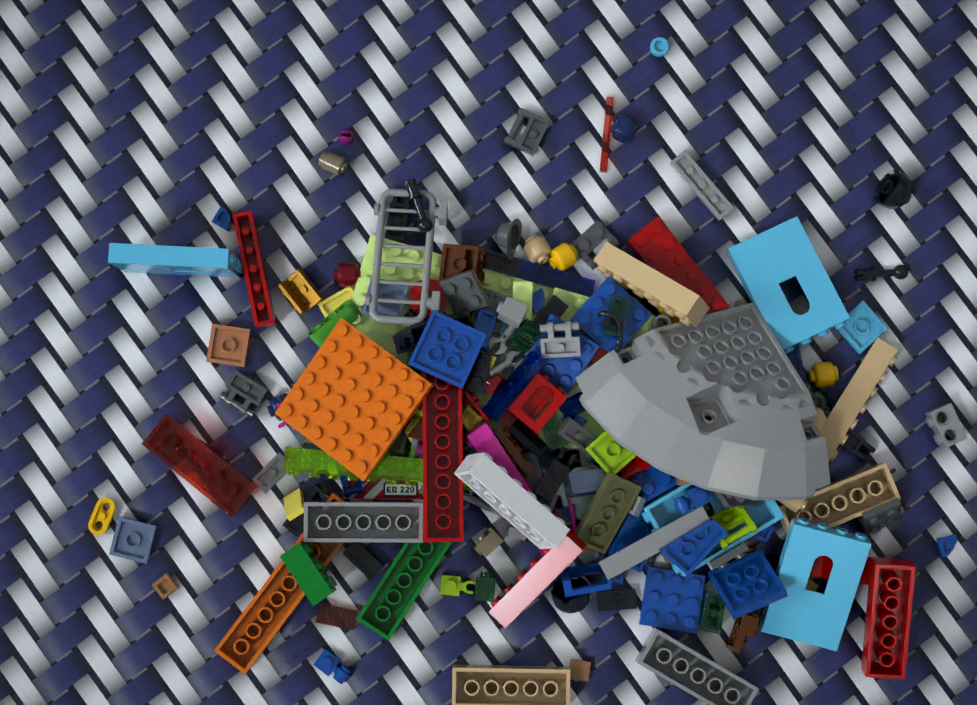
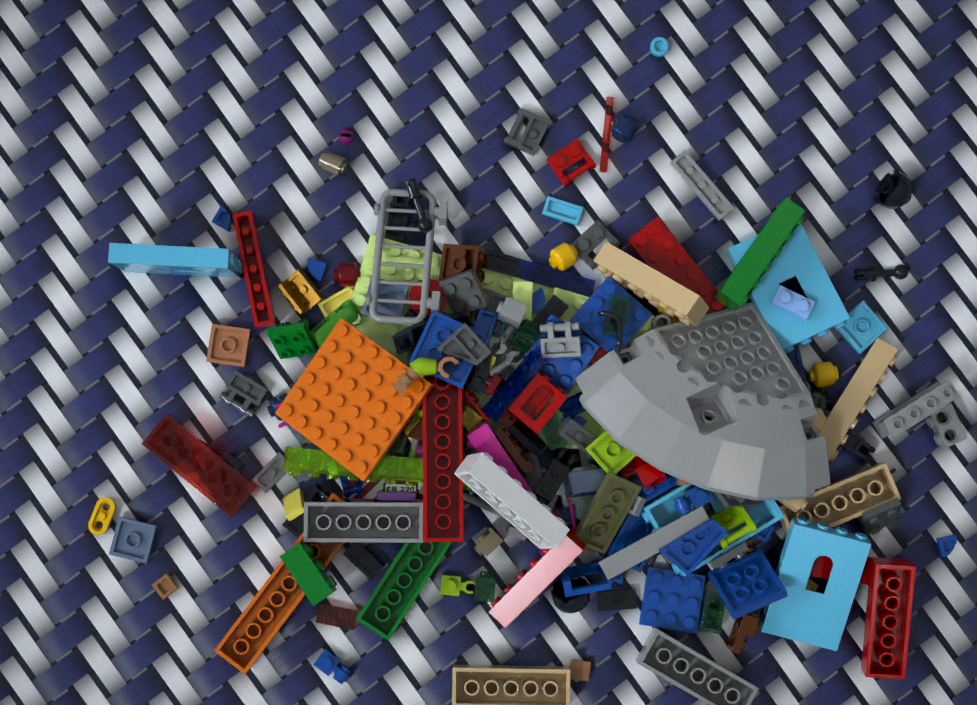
(234, 461): none -> black tile
(292, 339): none -> green plate
(316, 268): none -> blue tile
(397, 495): none -> medium lavender tile
(419, 368): none -> piece
(465, 345): none -> dark grey wing
(509, 236): dark grey piece -> none
(537, 249): tan head -> none
(562, 210): none -> medium azure tile
(566, 158): none -> red plate
(650, 476): none -> red brick
(757, 257): none -> green brick
(793, 302): none -> light blue plate
(915, 409): none -> light grey fence

